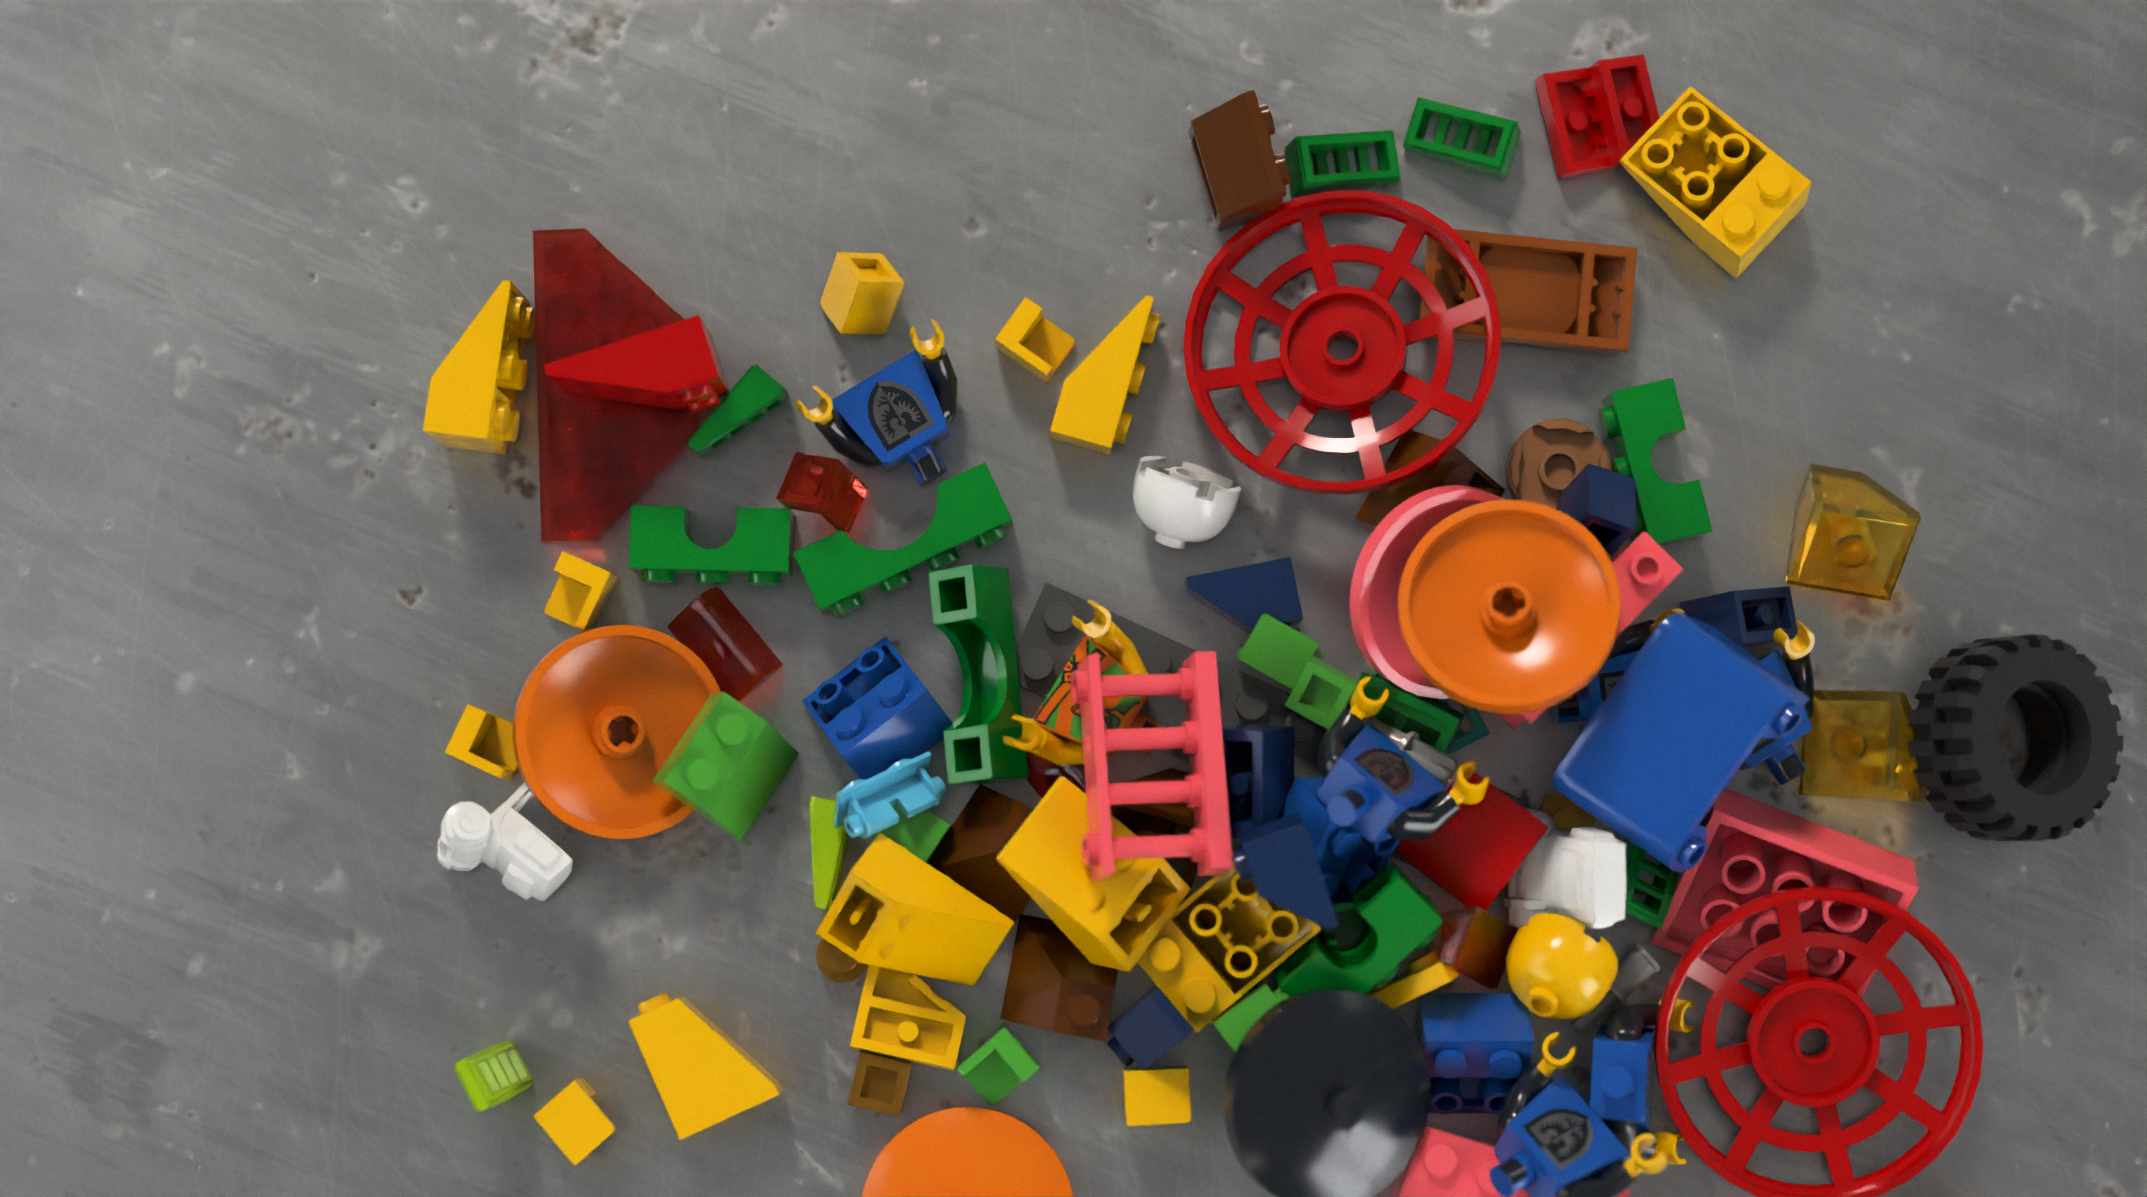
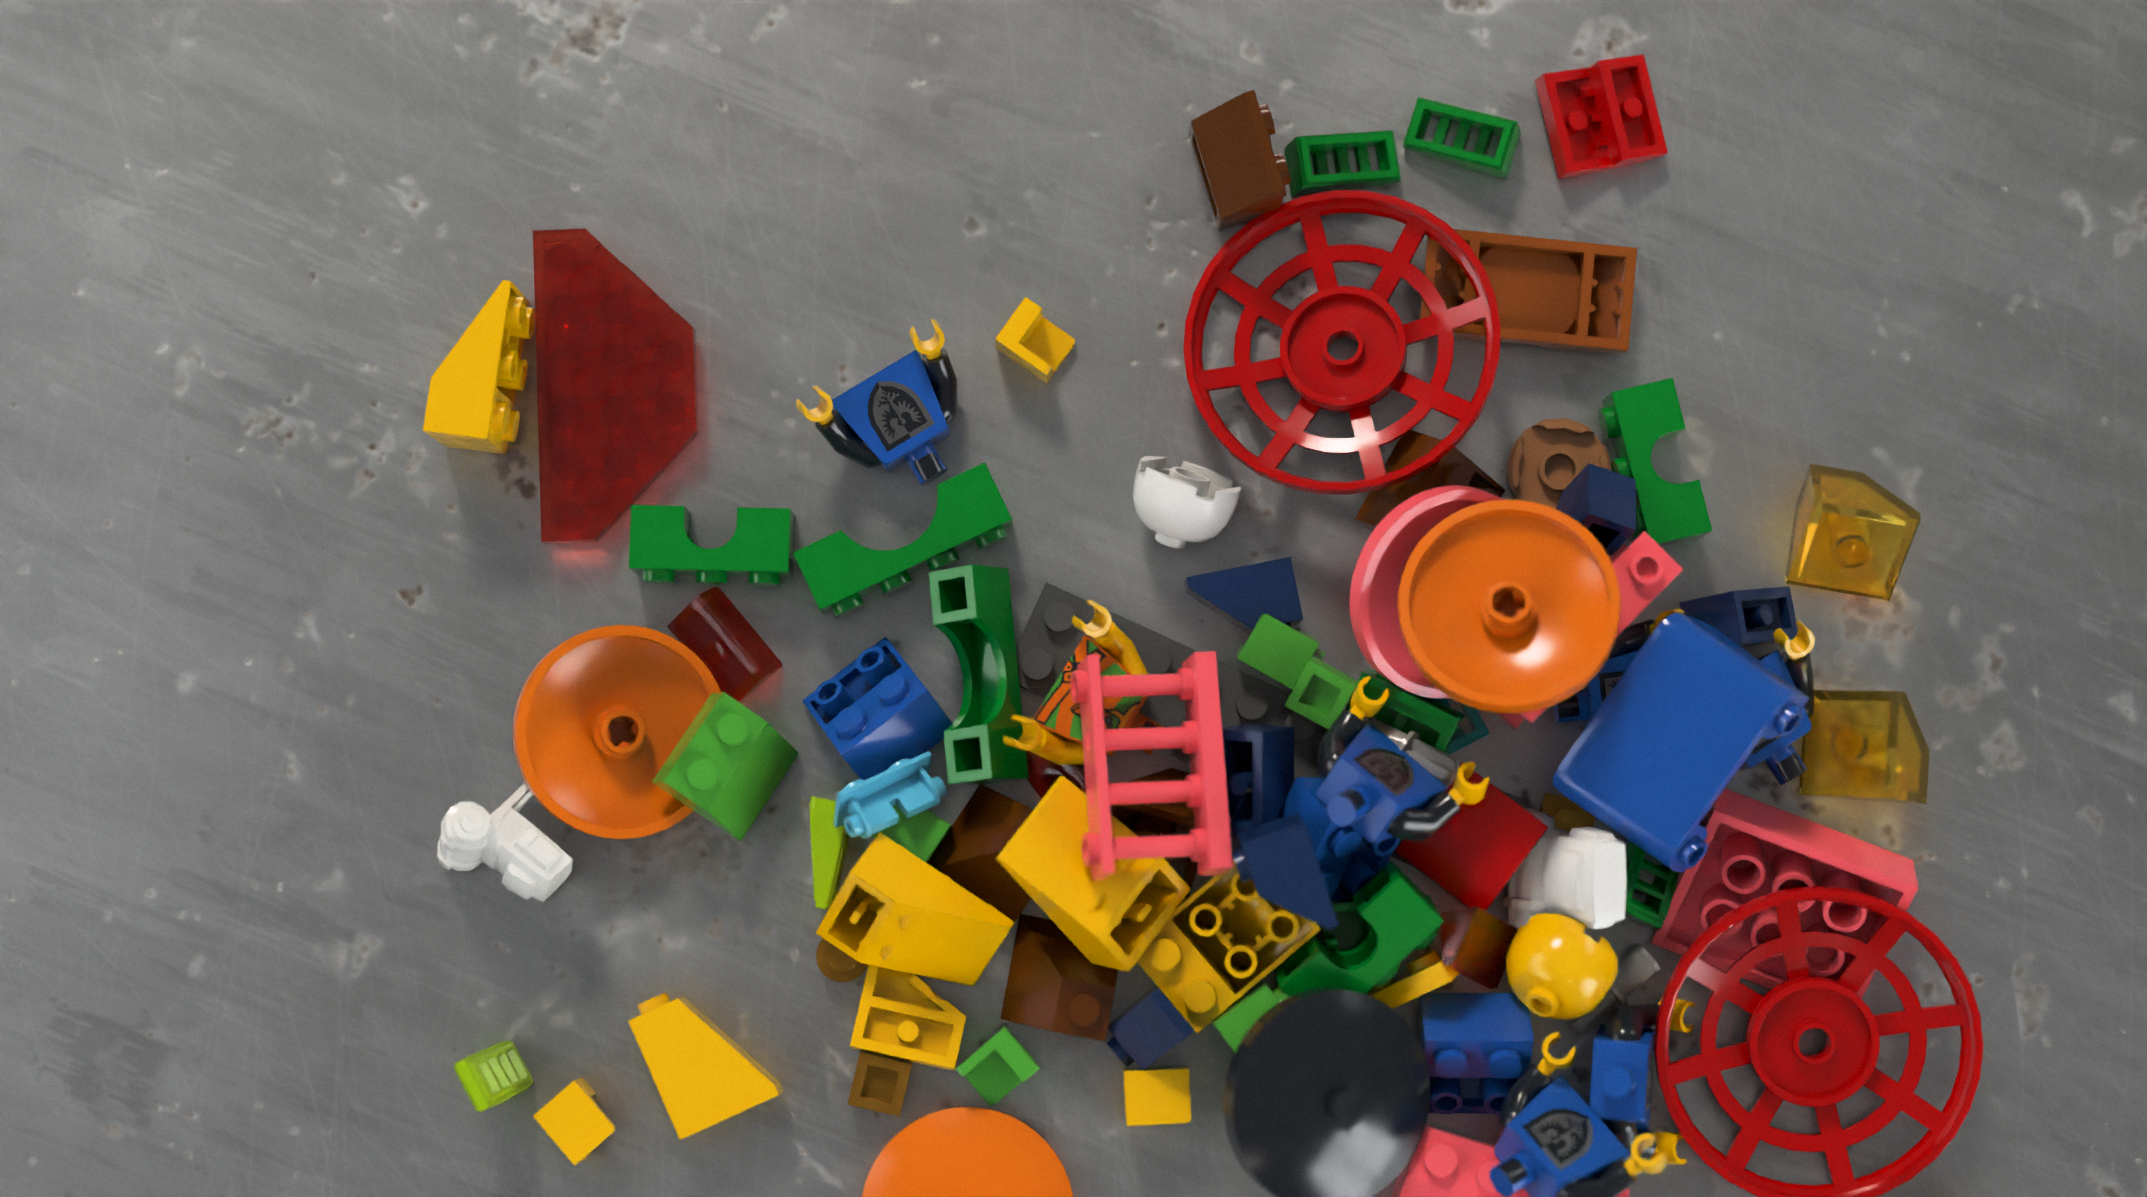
(484, 743): yellow panel -> none
(579, 592): yellow panel -> none
(657, 368): red slope -> none
(744, 404): green slope -> none
(823, 488): clear red panel -> none
(861, 293): yellow panel -> none
(1096, 391): yellow slope -> none
(1716, 181): yellow slope -> none
(2069, 733): black tyre -> none

